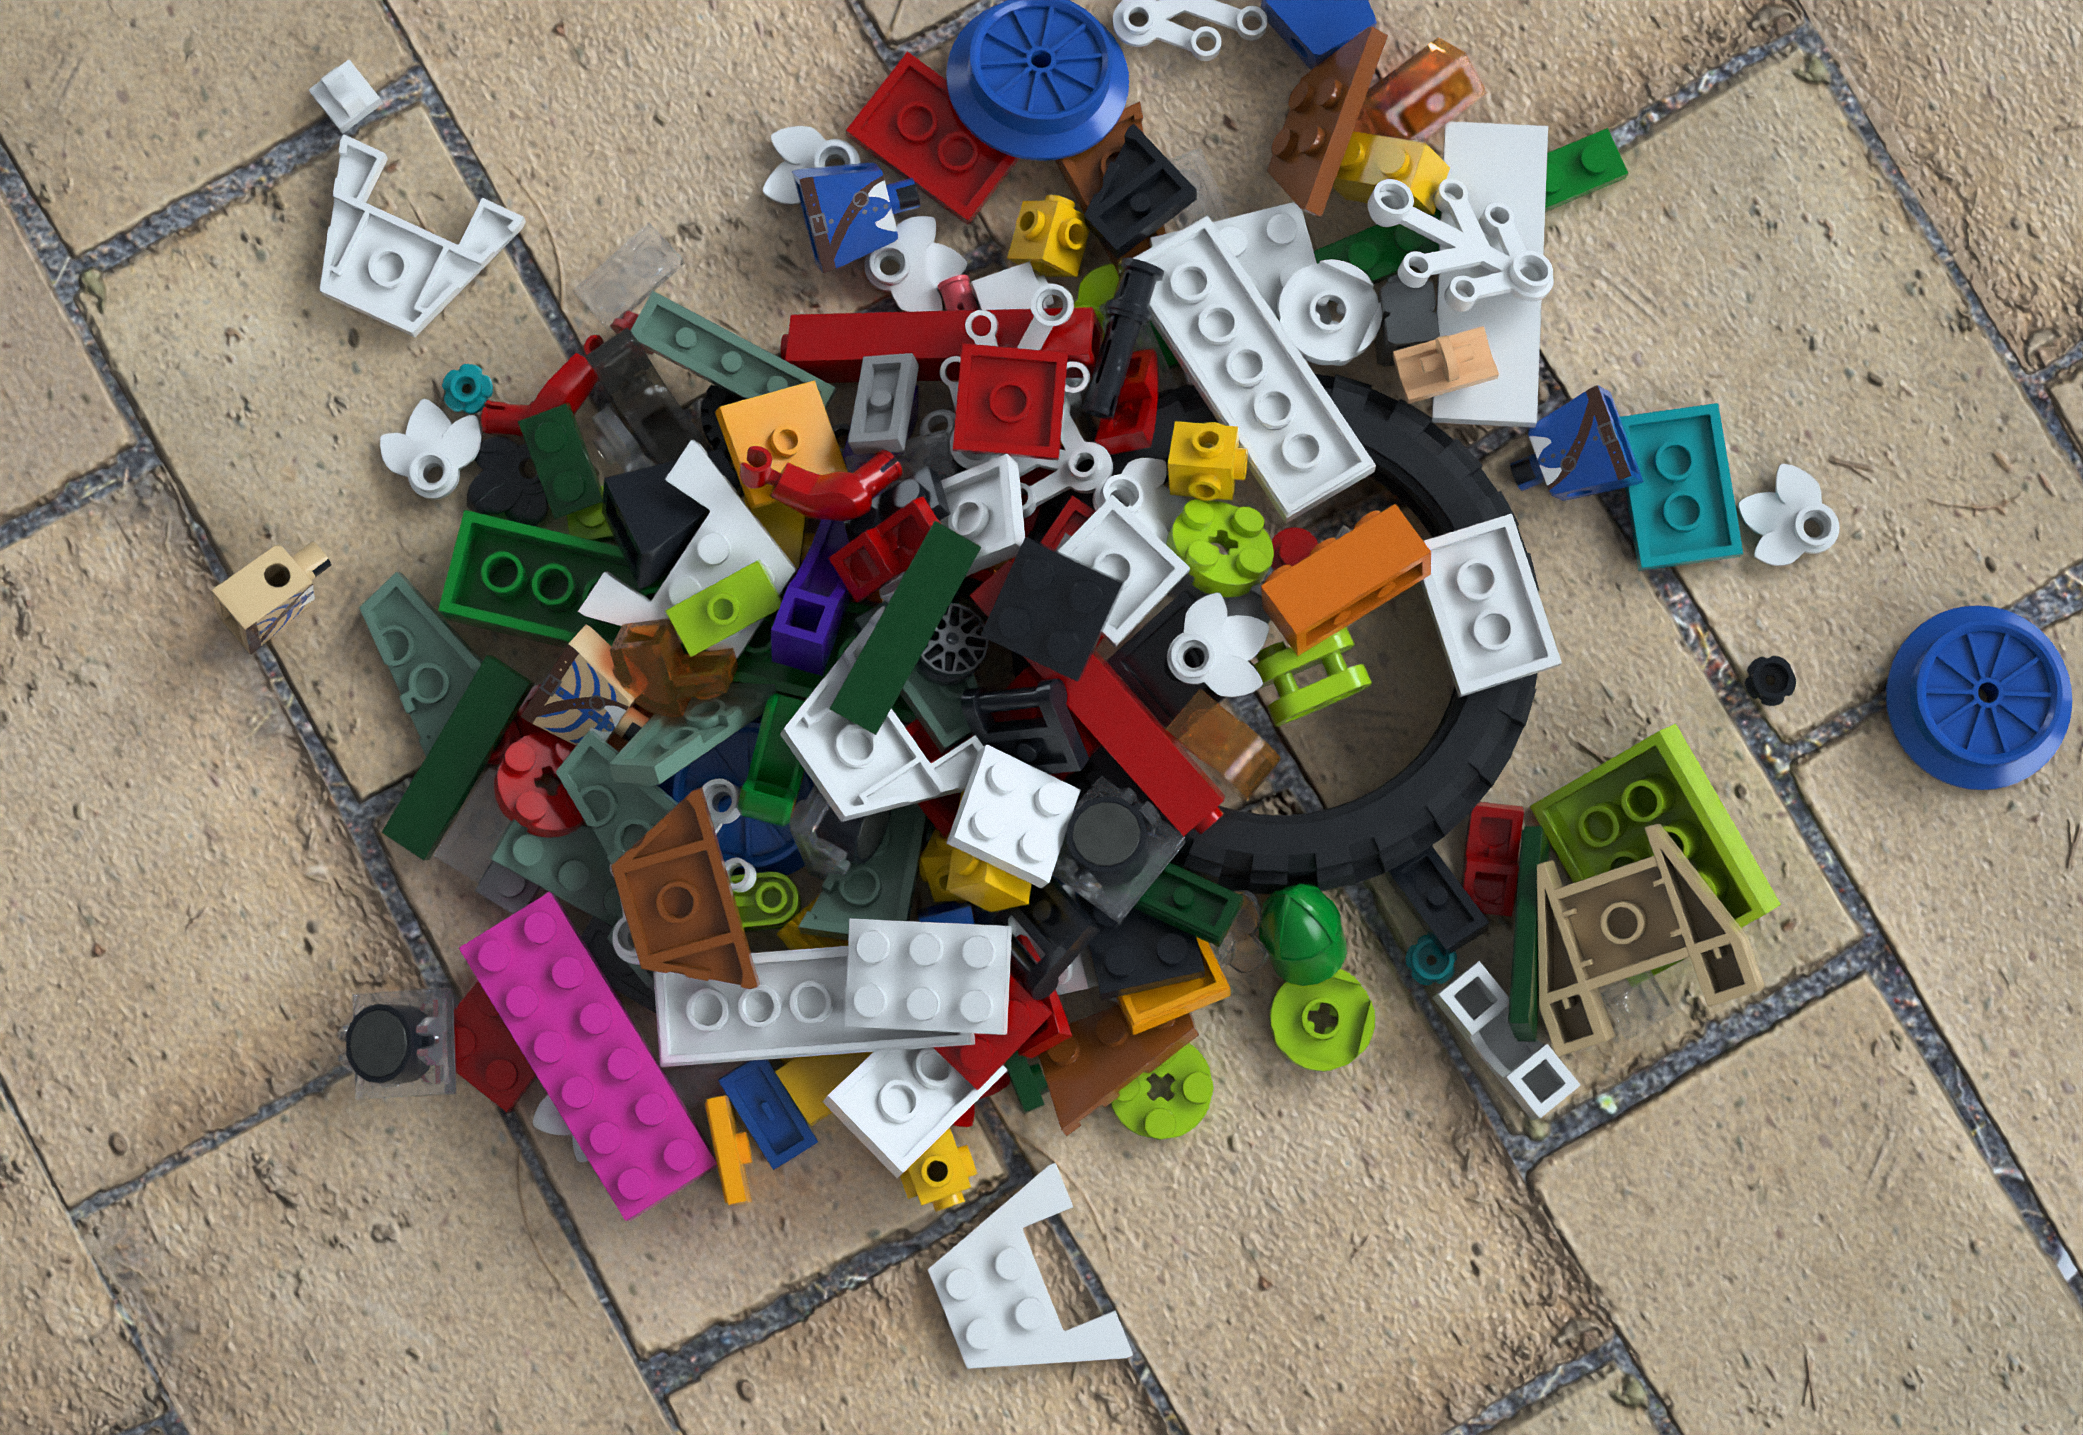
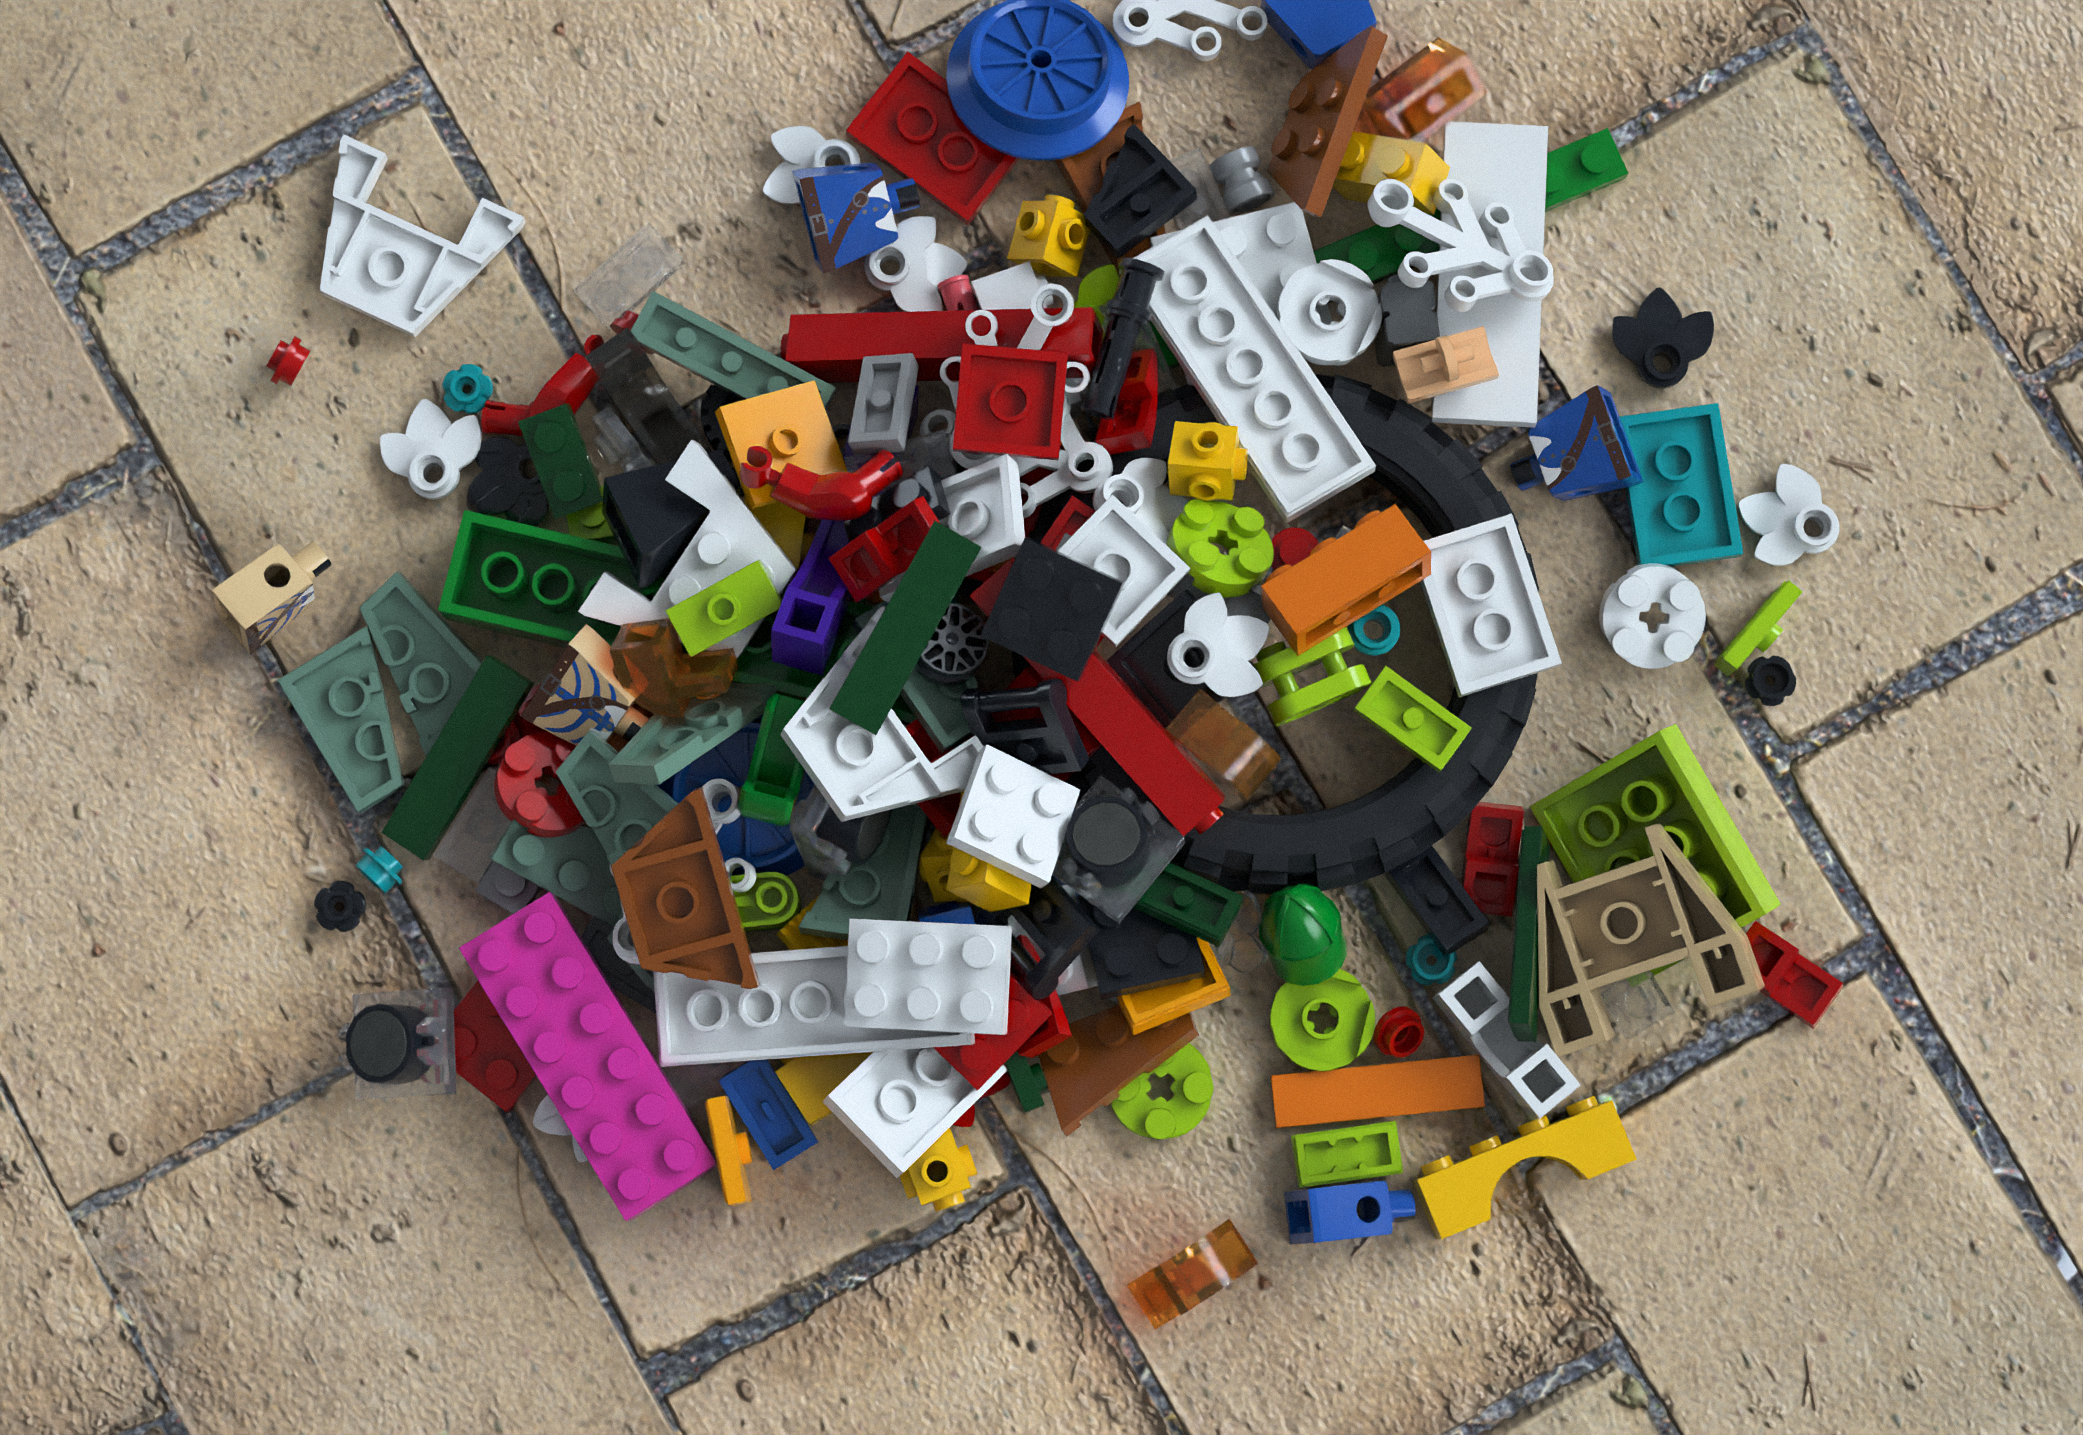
(287, 361): none -> red plate
(345, 96): white tile -> none
(348, 718): none -> sand green wing
(353, 906): none -> black plate
(380, 868): none -> teal plate
(999, 1296): white wing -> none
(1192, 1274): none -> clear orange brick
(1243, 185): none -> light grey wheel
(1332, 1215): none -> blue torso
(1346, 1154): none -> lime plate
(1377, 1091): none -> orange tile
(1382, 645): none -> teal plate
(1399, 1032): none -> red plate
(1412, 719): none -> lime plate
(1461, 1192): none -> yellow arch
(1663, 333): none -> black plate
(1671, 639): none -> white plate
(1760, 629): none -> lime plate
(1791, 978): none -> red slope
(1938, 706): blue piece -> none

